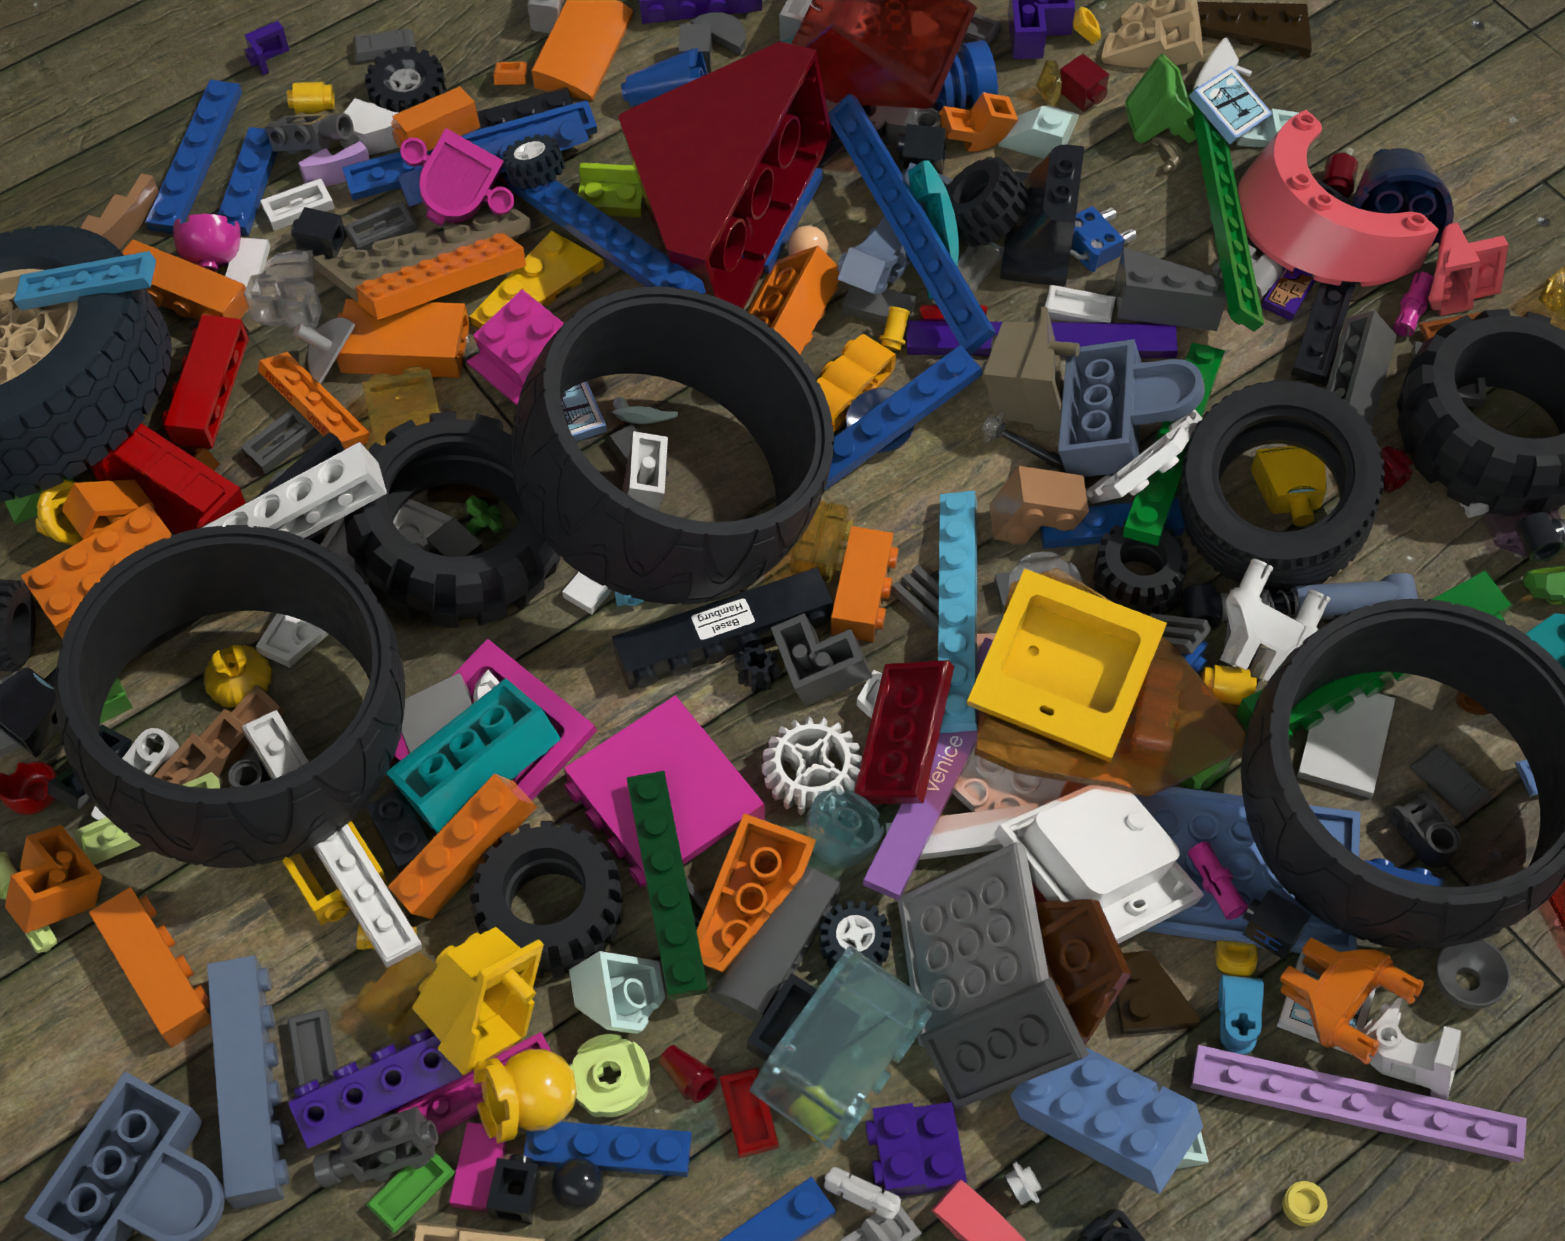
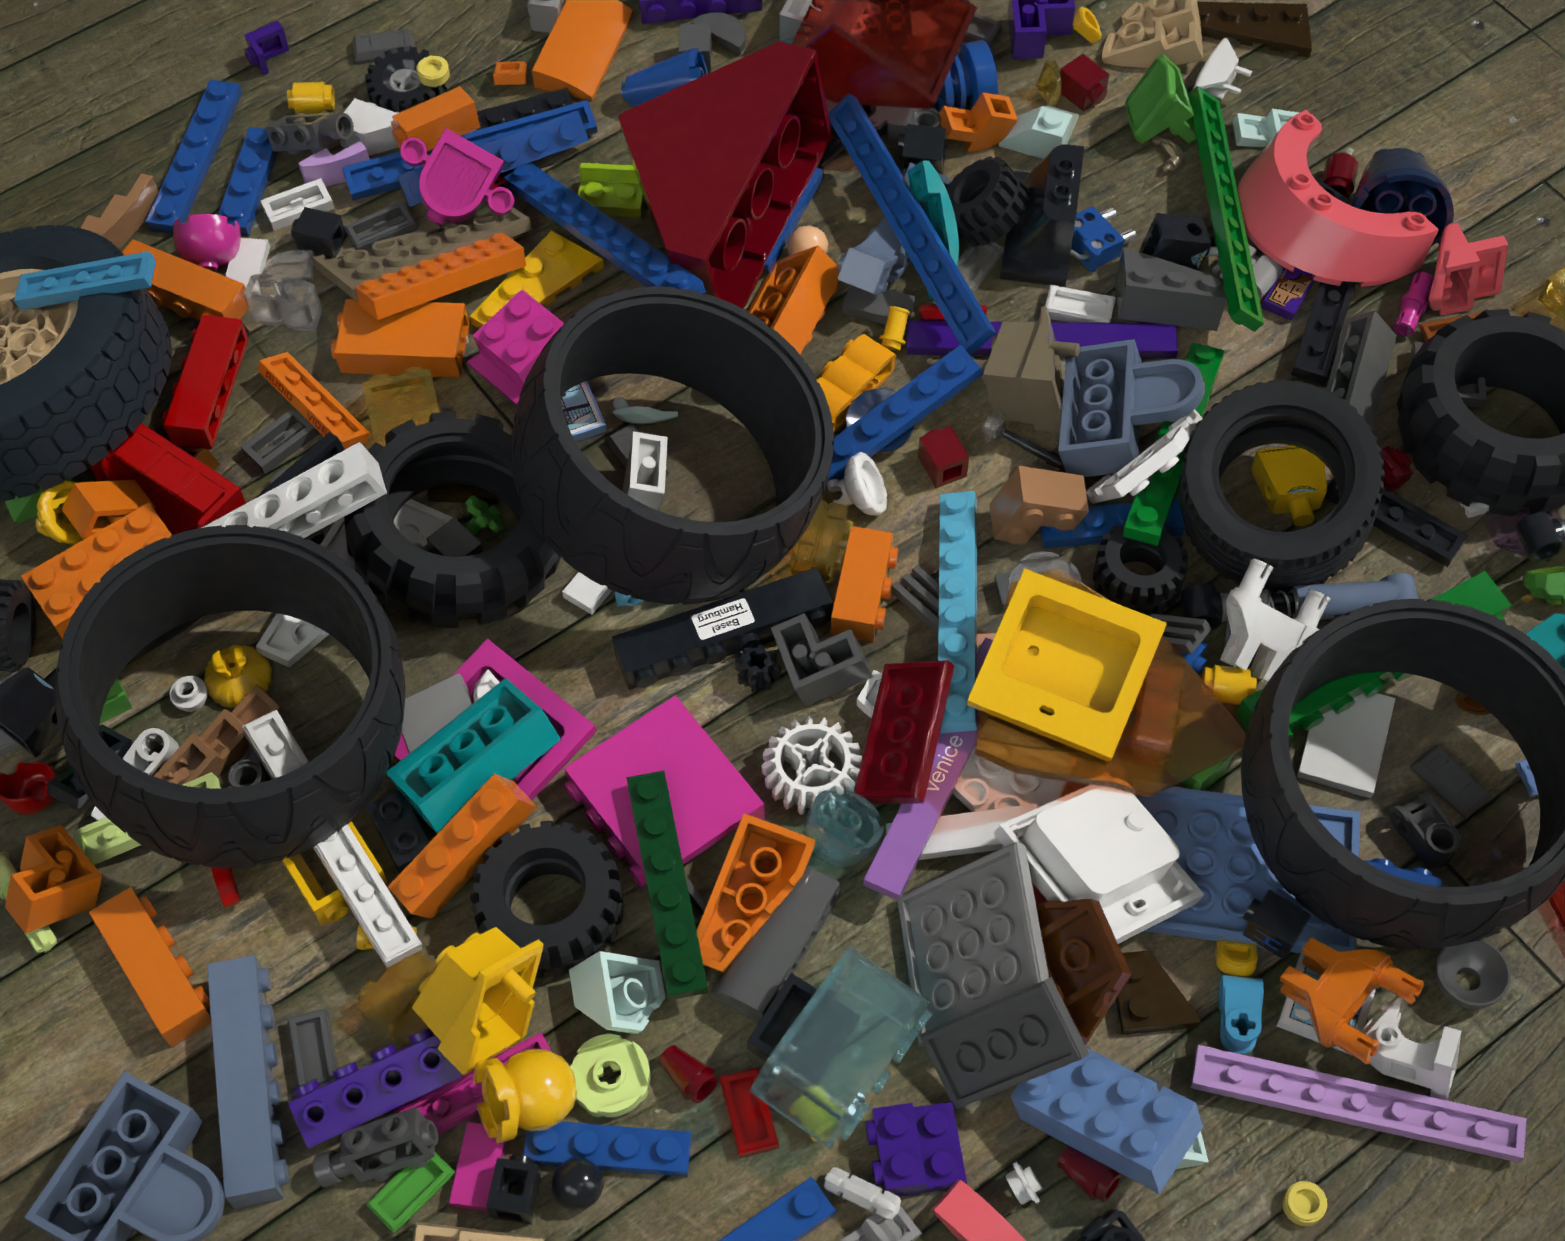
(192, 701): none -> white plate
(226, 886): none -> red tile
(324, 344): light grey shield -> none
(433, 71): none -> light yellow tile
(533, 161): black wheel -> none
(855, 924): black wheel -> none
(861, 485): none -> white hair
(943, 456): none -> dark red brick
(1089, 1174): none -> dark red cone
(1179, 240): none -> black torso
(1217, 880): dark pink pin -> none
(1230, 105): tile -> none
(1412, 526): none -> black plate

